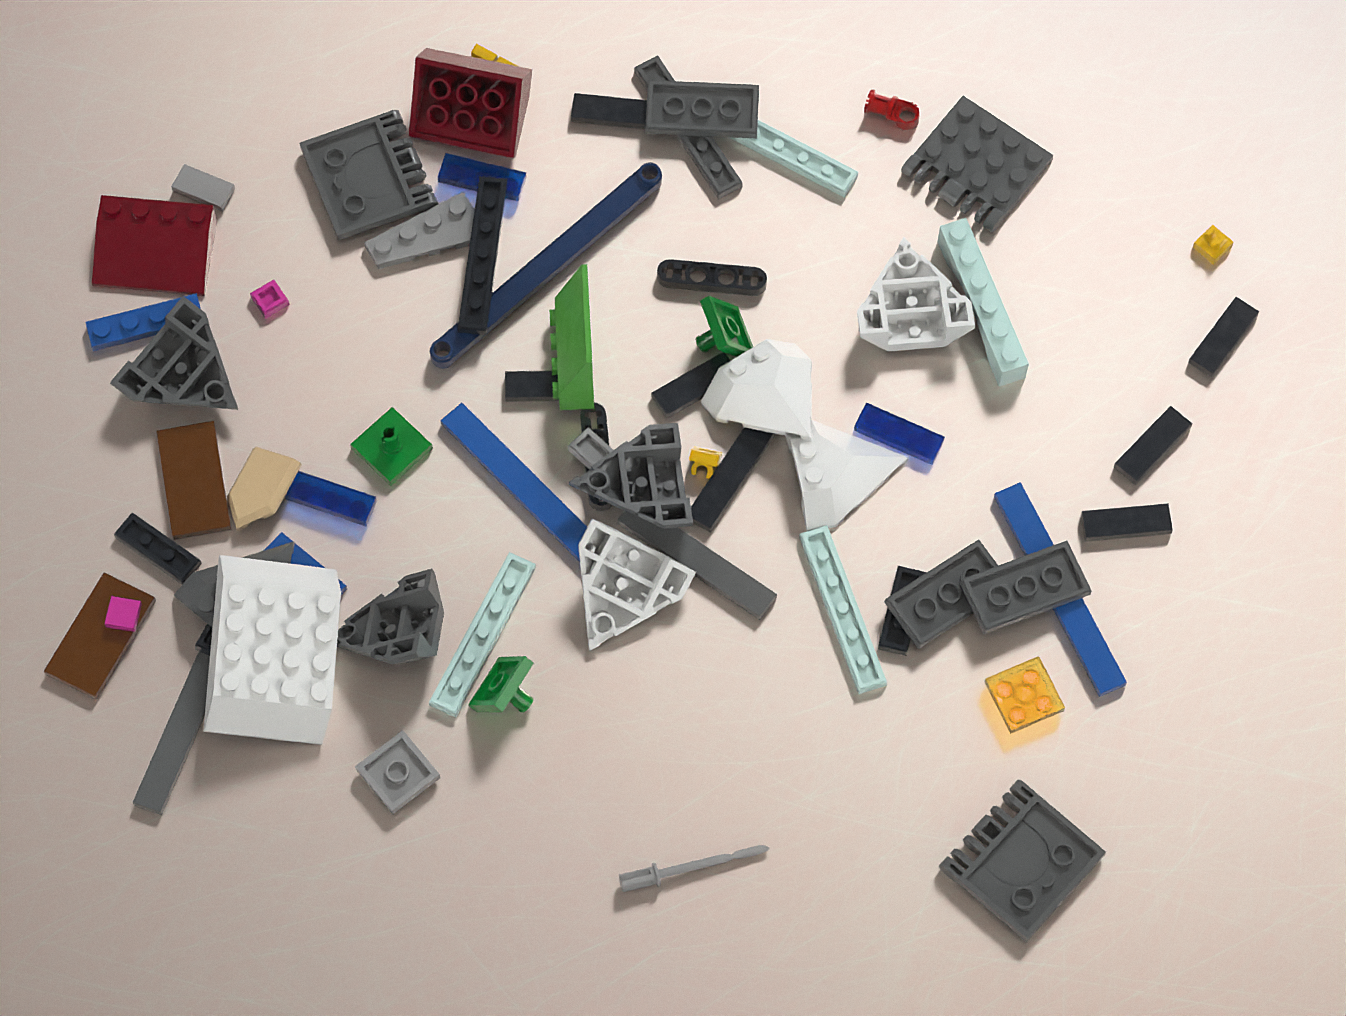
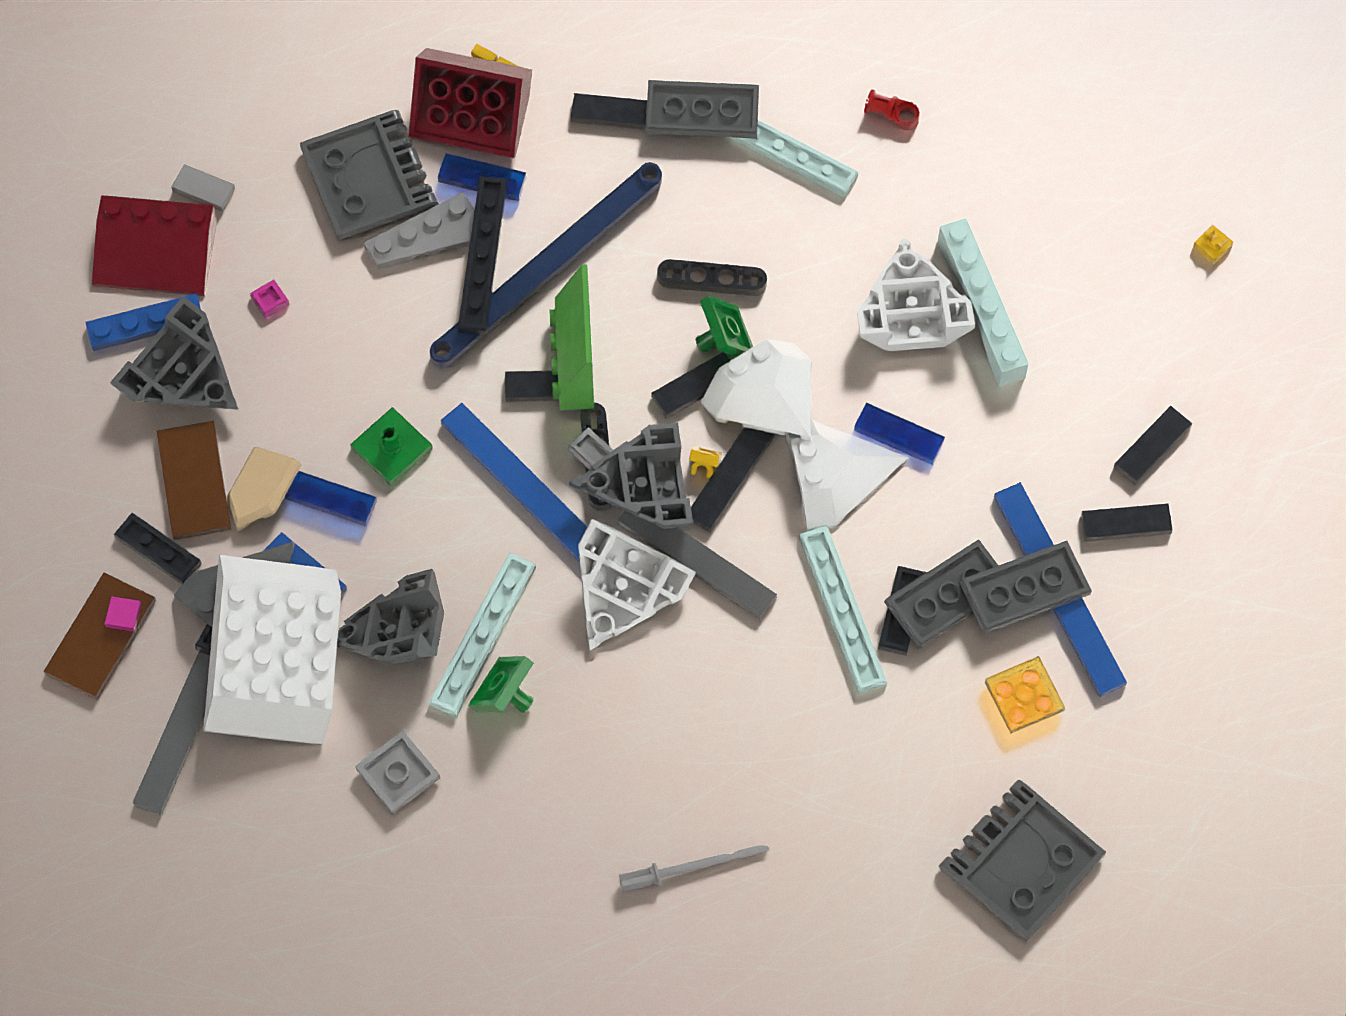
(701, 149): dark grey tile -> none
(978, 159): dark grey hinge -> none
(1223, 337): black tile -> none

